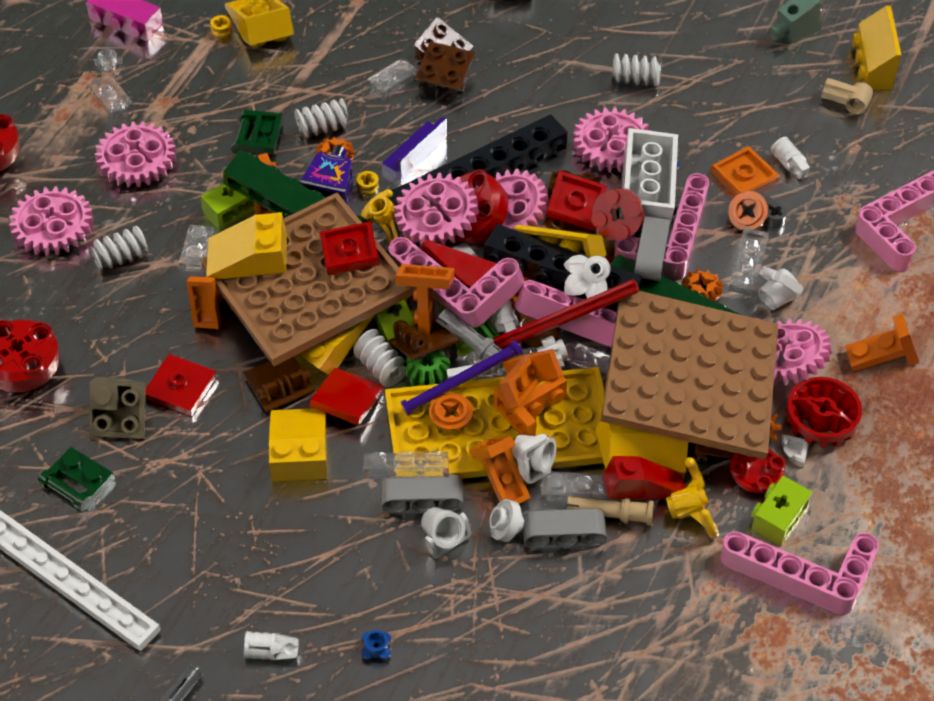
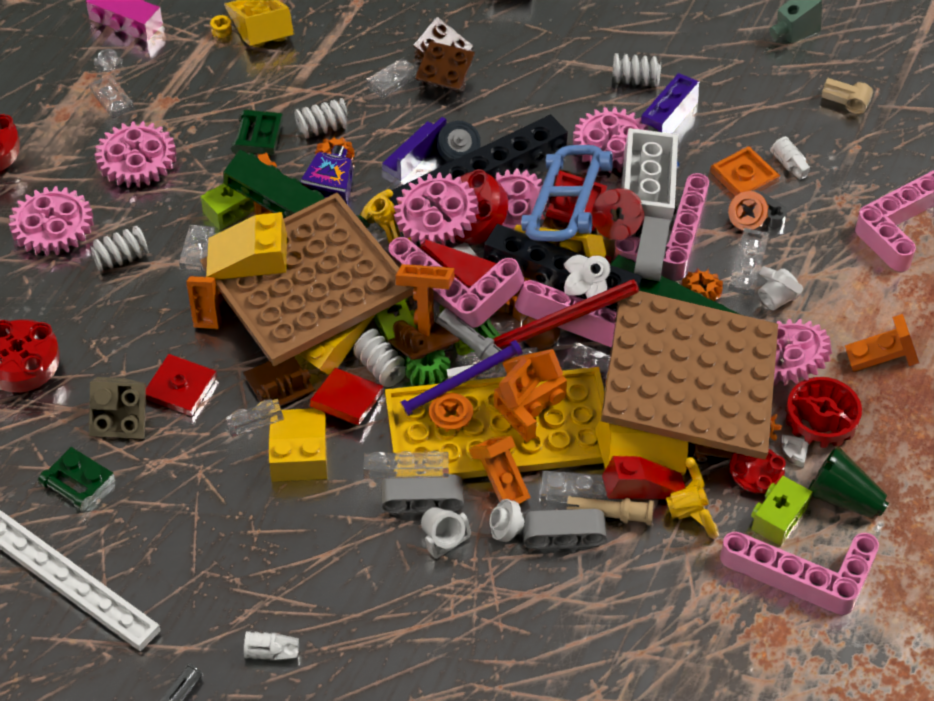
(247, 420): none -> clear plate
(349, 248): red tile -> none
(364, 177): yellow bush -> none
(376, 637): blue plate -> none
(457, 140): none -> black wheel
(505, 318): white hinge -> none
(535, 453): white piece -> none
(558, 346): white gear -> none
(580, 220): none -> medium blue bar
(672, 104): none -> dark purple panel
(848, 486): none -> dark green cone
(877, 50): yellow slope -> none

